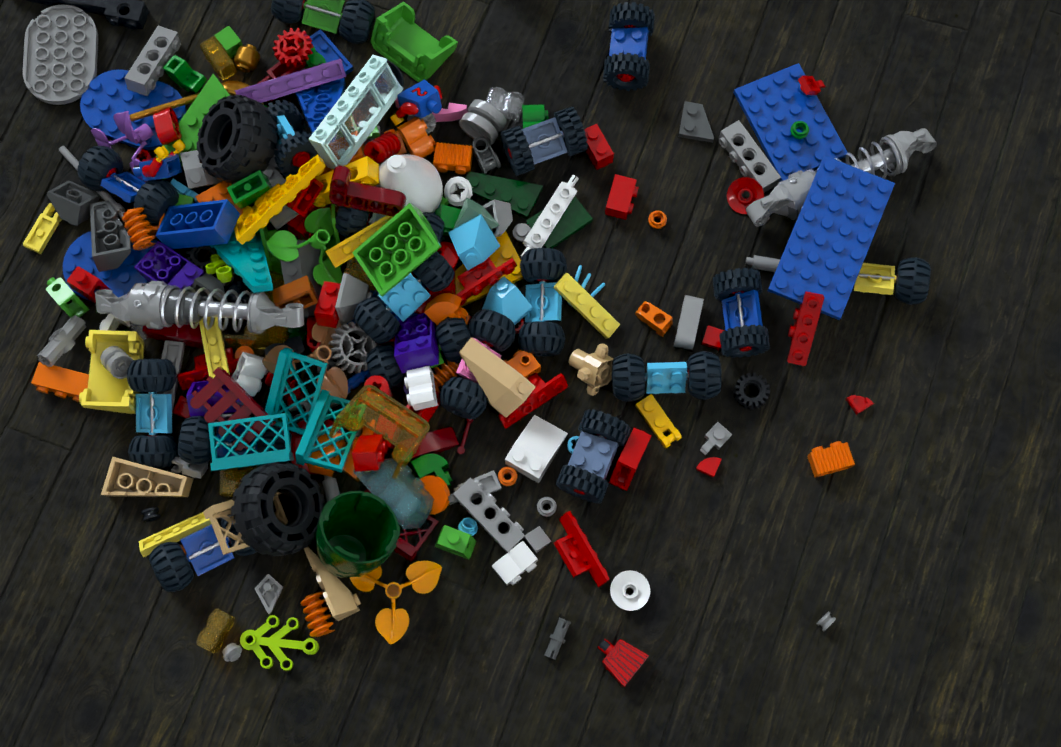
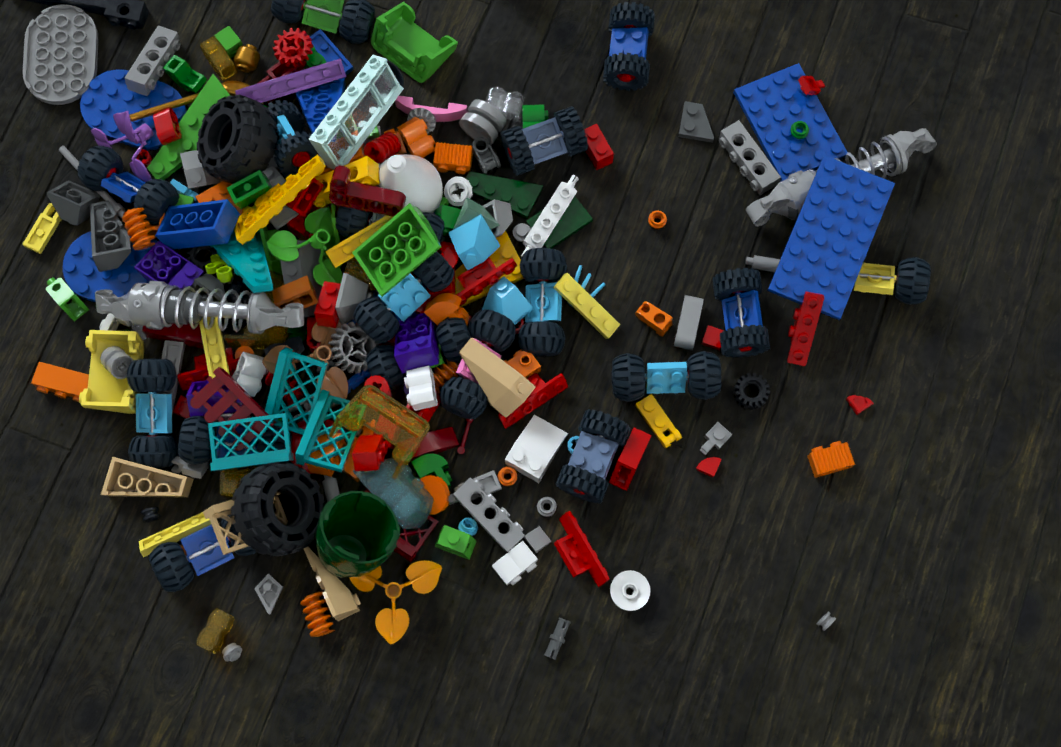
(61, 341): light grey piece -> none
(85, 283): red torso -> none
(163, 166): torso -> none
(275, 642): lime plant -> none
(418, 101): blue torso -> none
(593, 368): tan piece -> none
(620, 197): red brick -> none
(622, 660): red torso -> none
(735, 193): red dish -> none

